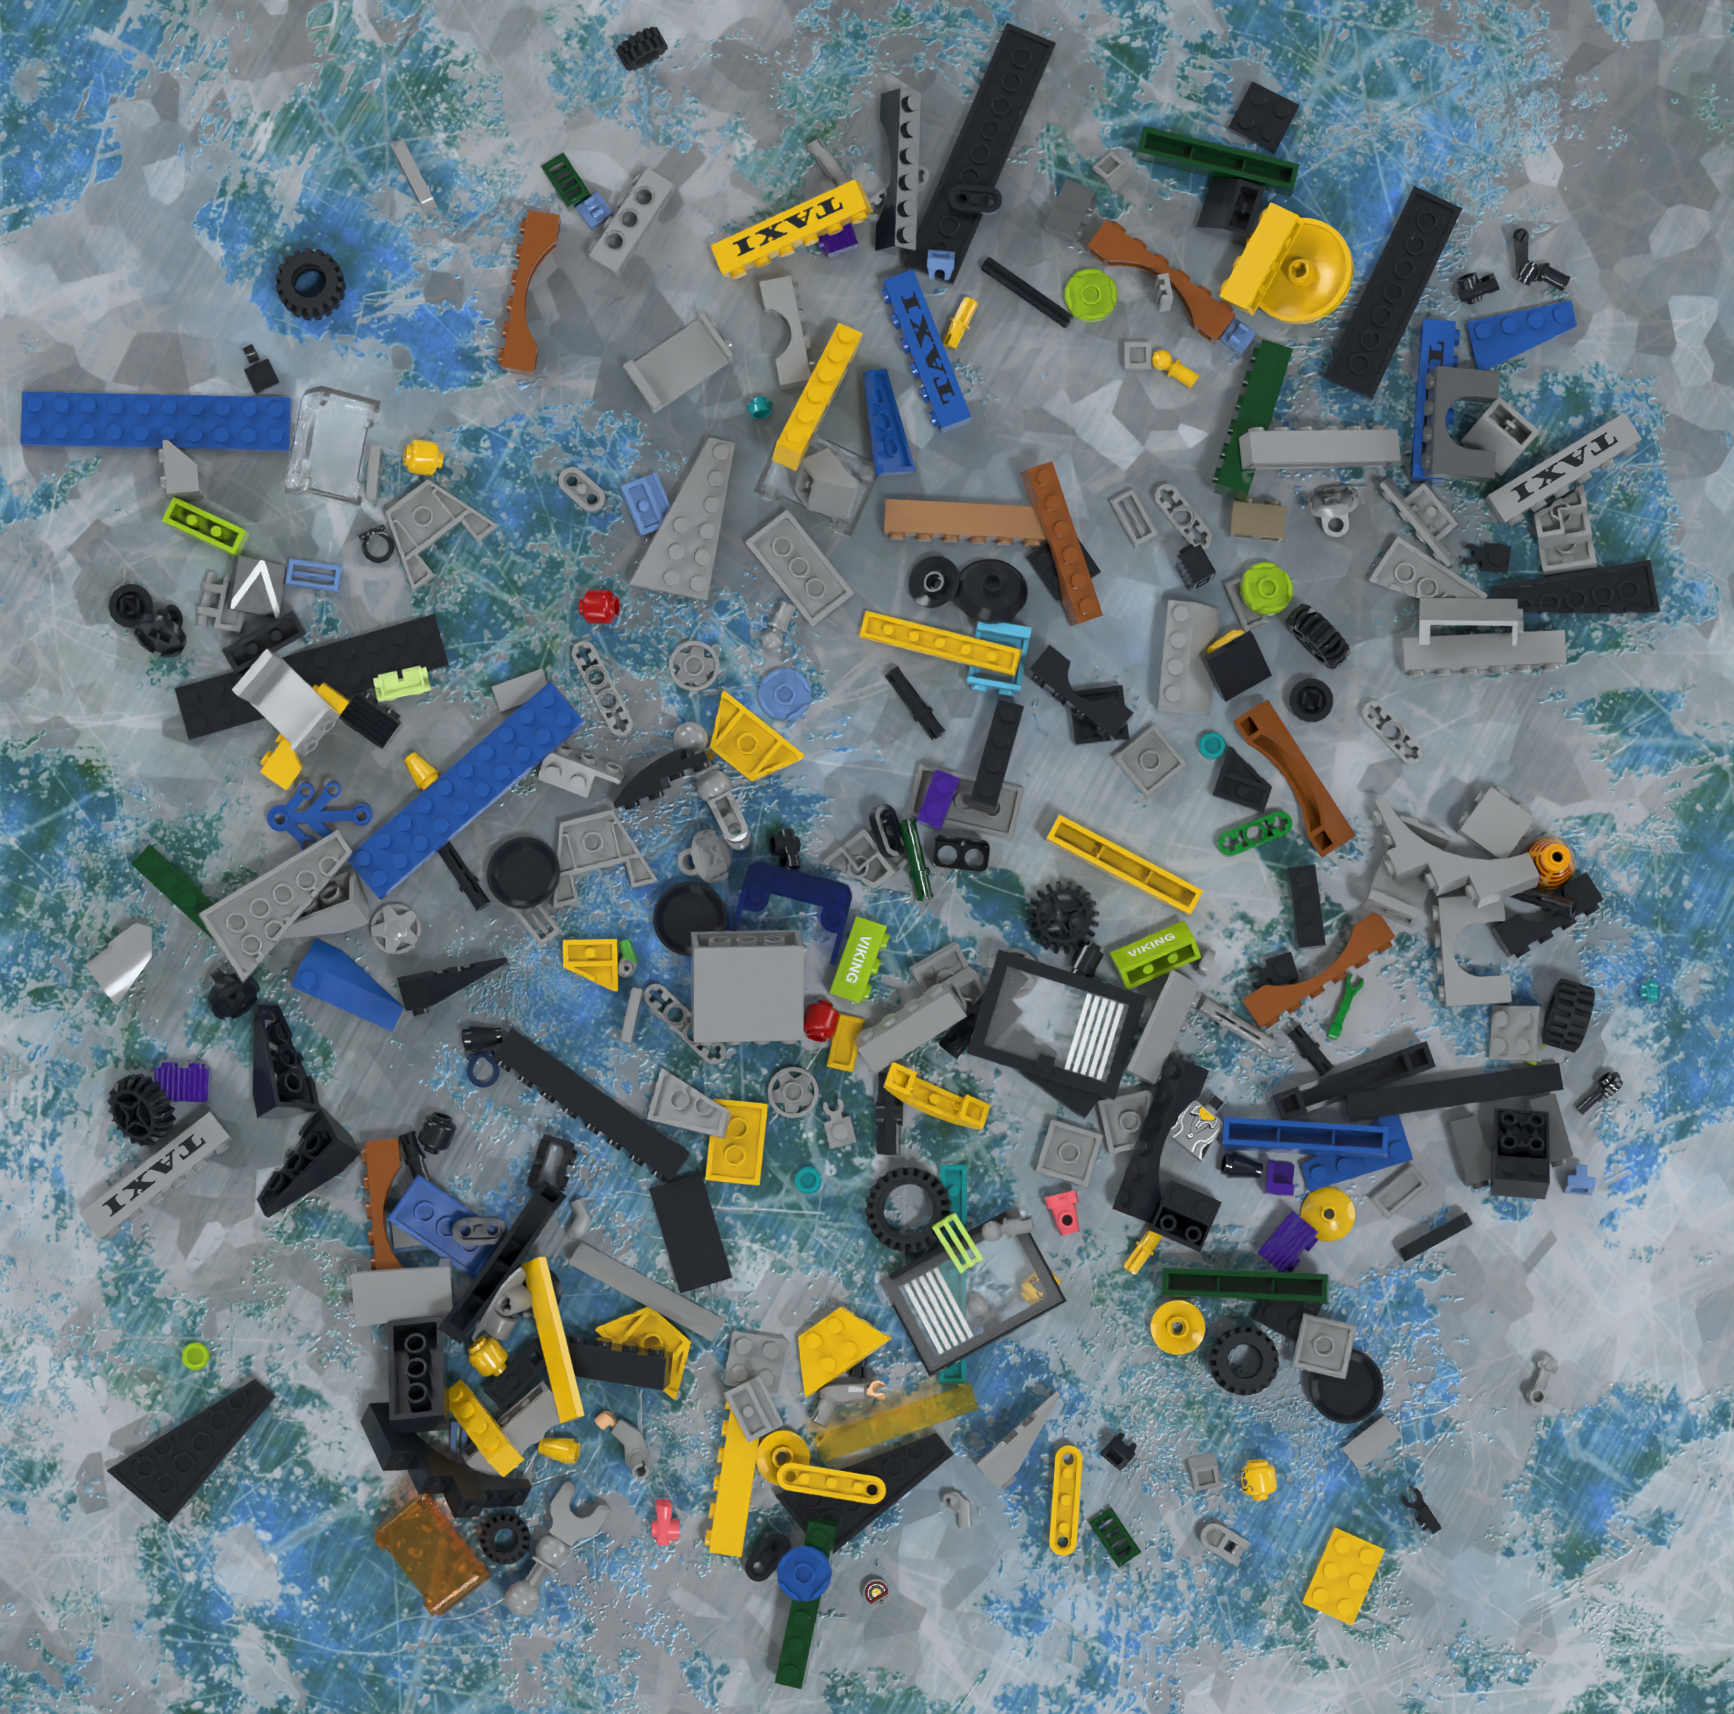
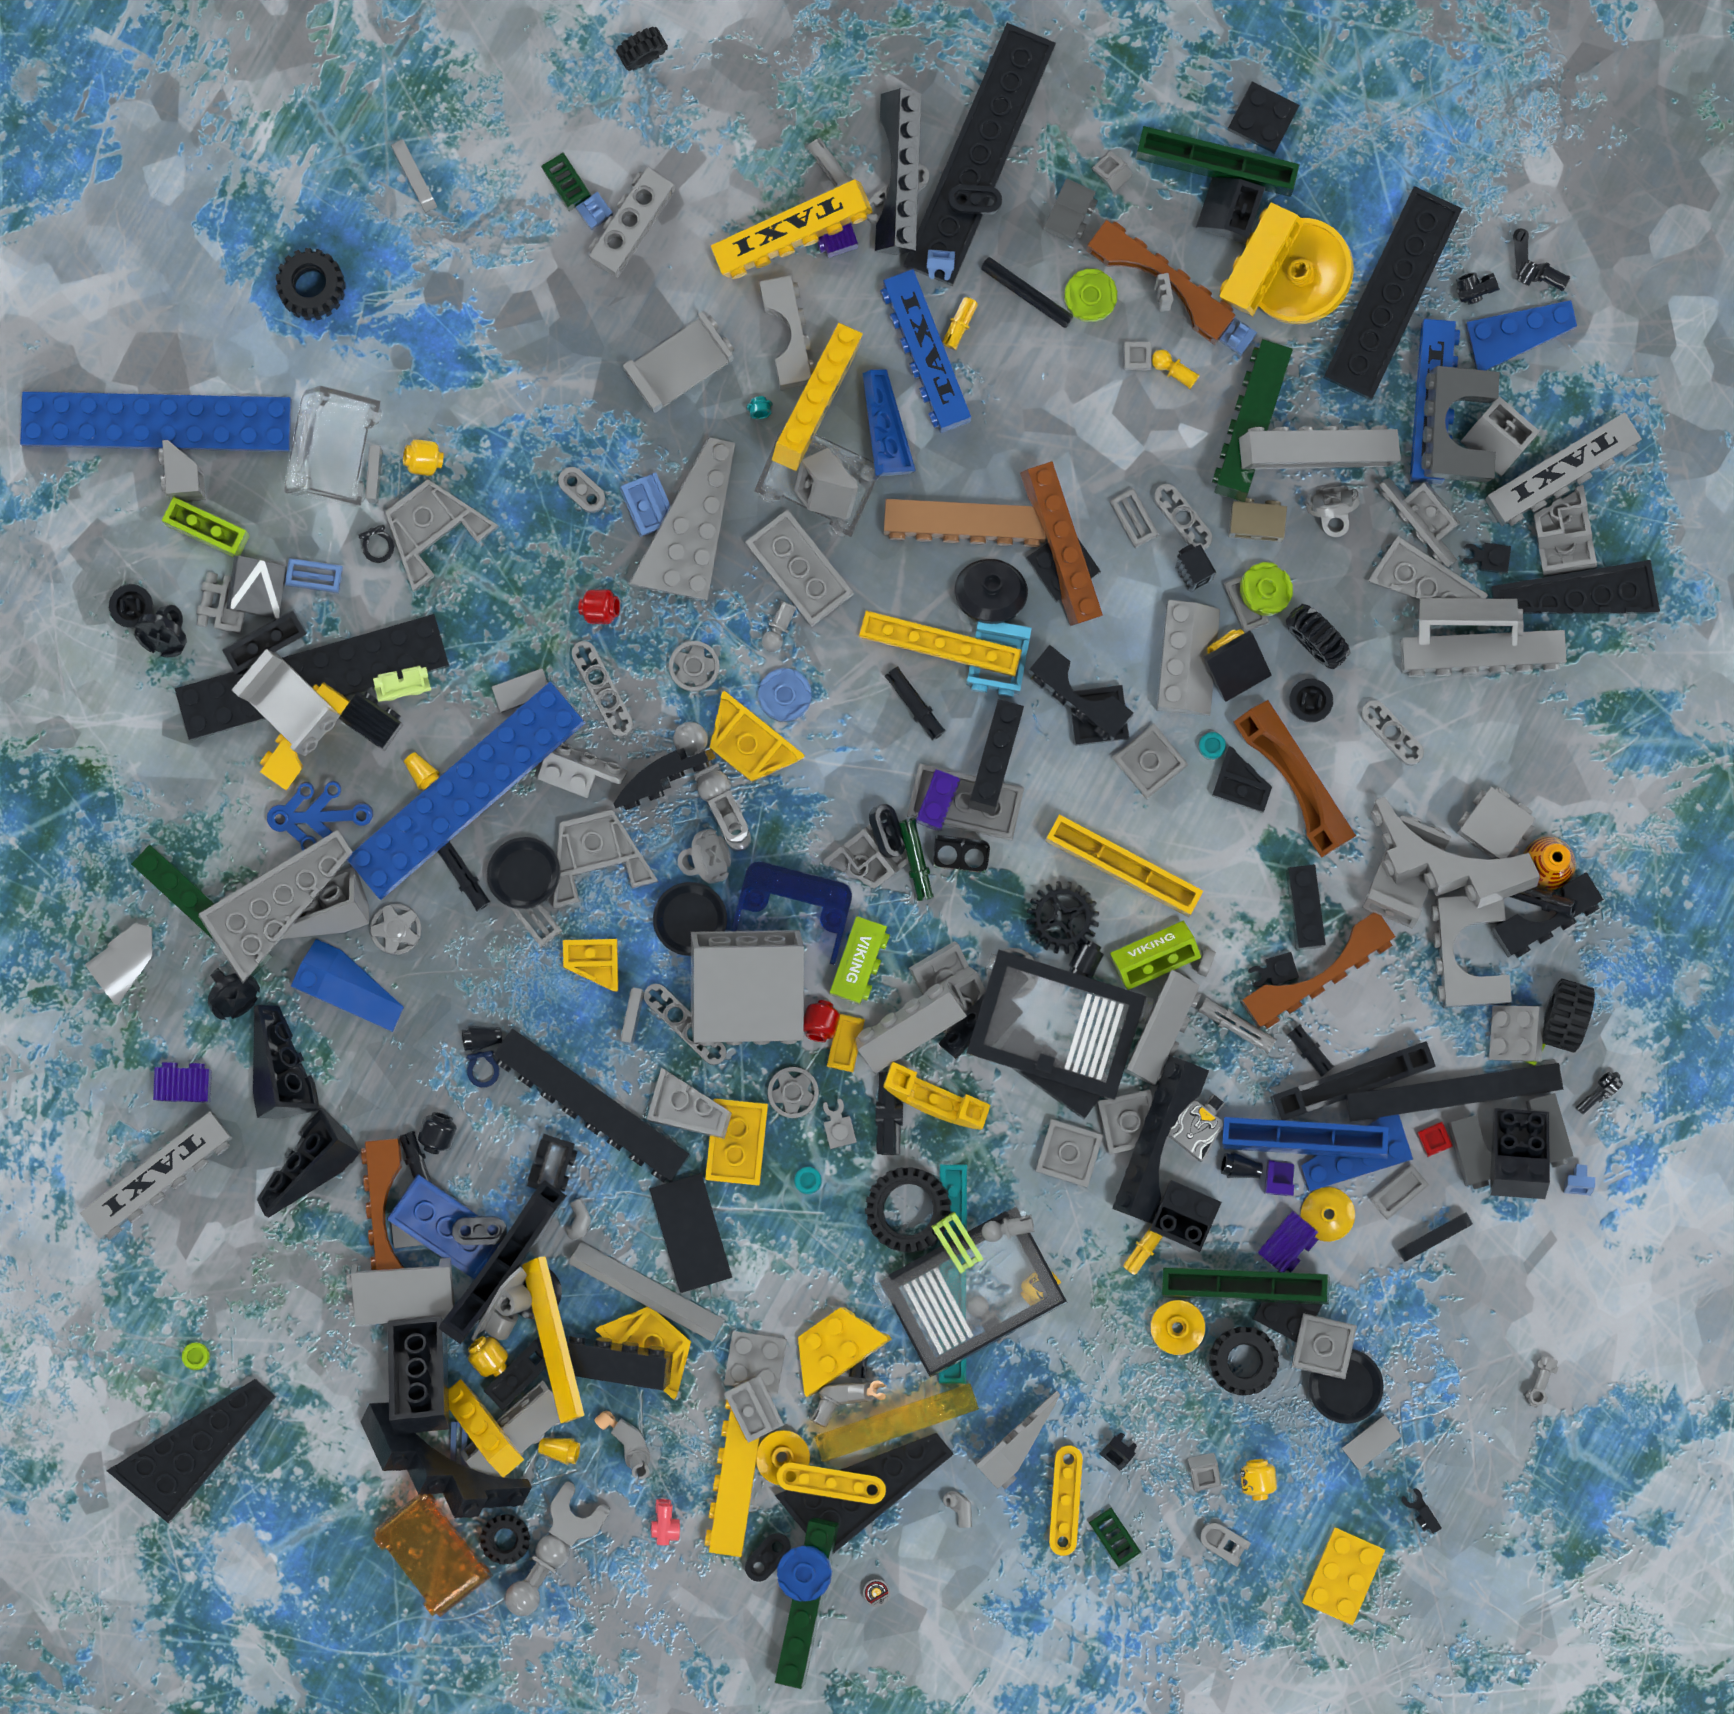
(141, 1109): black gear -> none
(261, 373): black plate -> none
(429, 989): black wedge -> none
(539, 240): dark orange arch -> none
(628, 959): arm -> none
(786, 846): black plate -> none
(924, 577): black dish -> none
(1063, 1205): coral plate -> none
(1276, 833): green beam -> none
(1350, 992): green piece -> none
(1434, 1139): none -> red tile
(1651, 991): teal plate -> none

